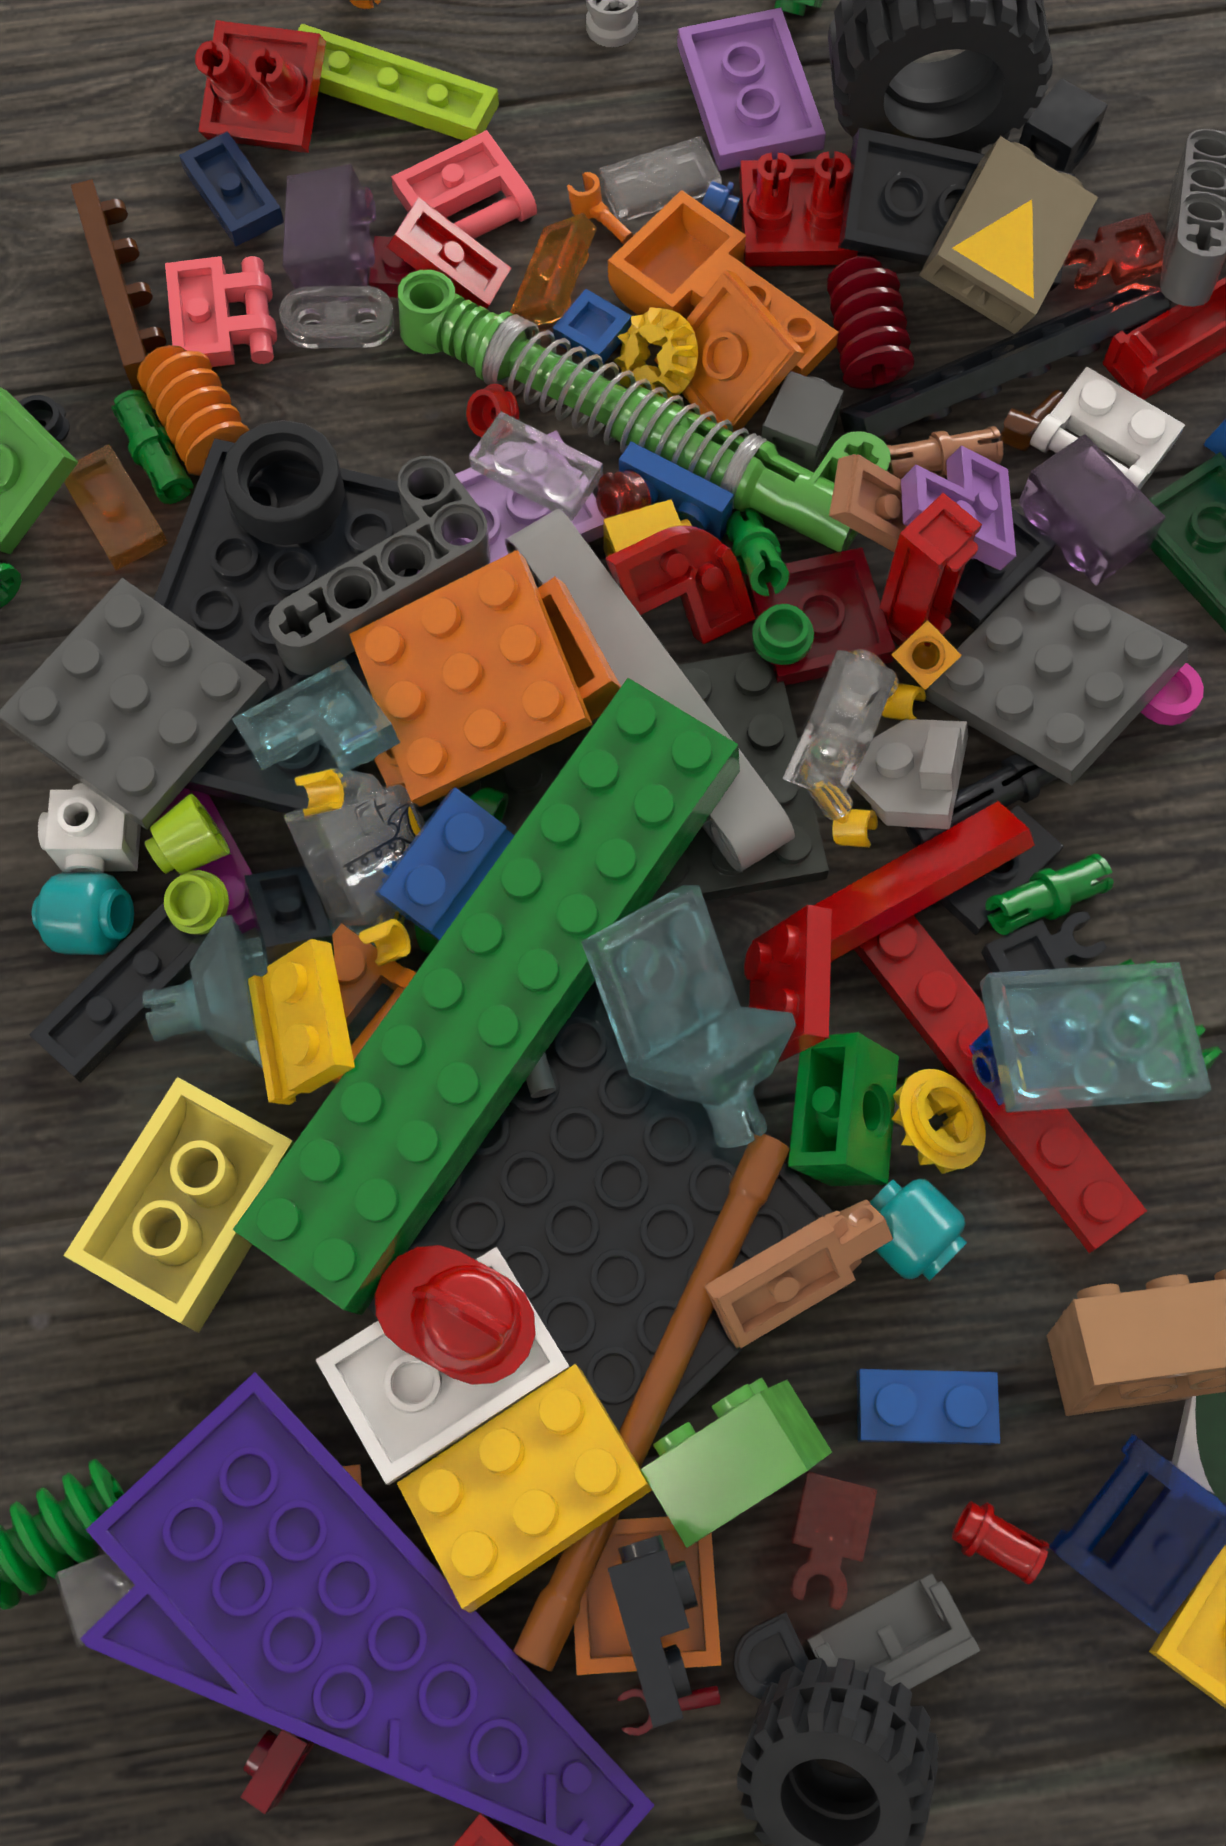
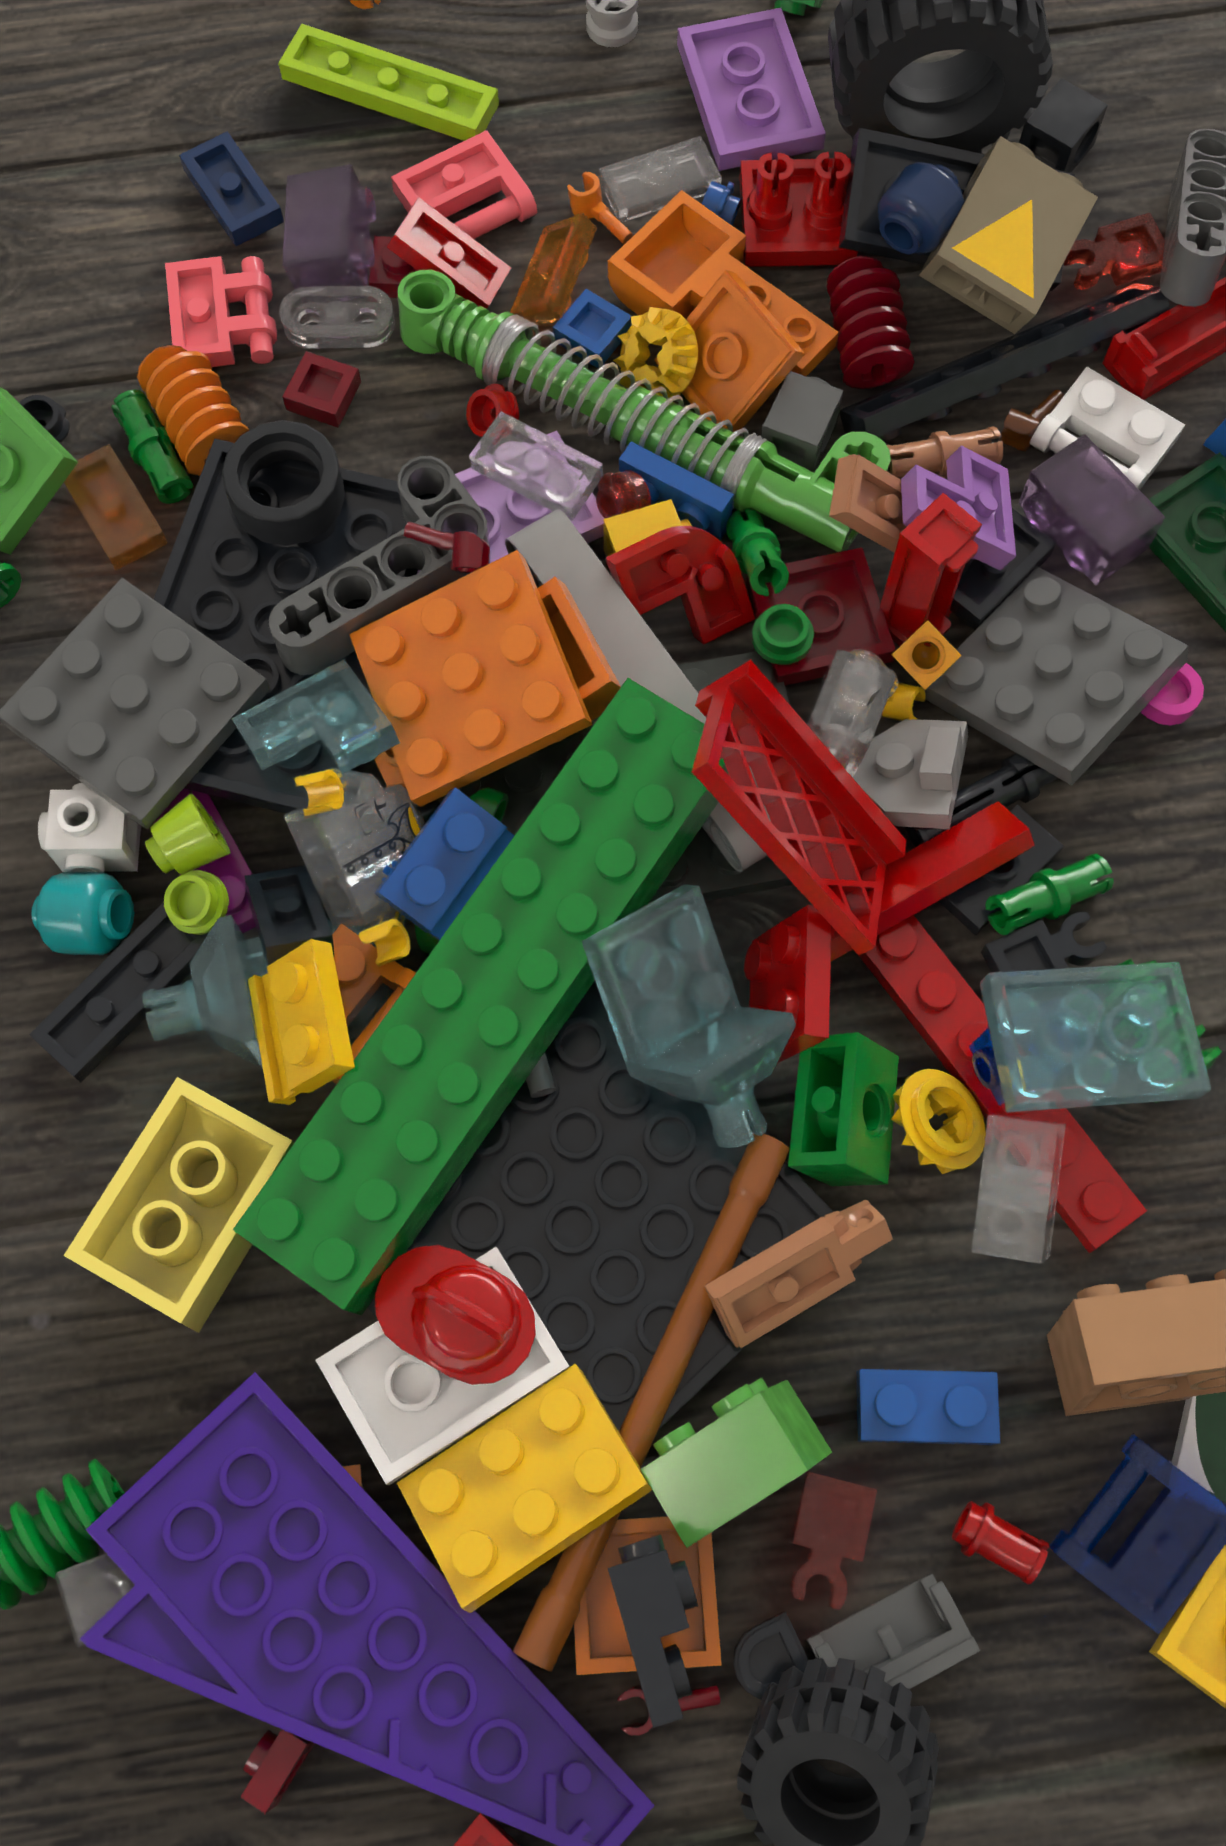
(118, 297): reddish brown hinge -> none
(261, 84): red plate -> none
(322, 389): none -> dark red plate
(468, 549): none -> dark red hand
(796, 775): none -> red fence
(919, 208): none -> dark blue head
(922, 1227): teal head -> none
(1018, 1188): none -> clear brick

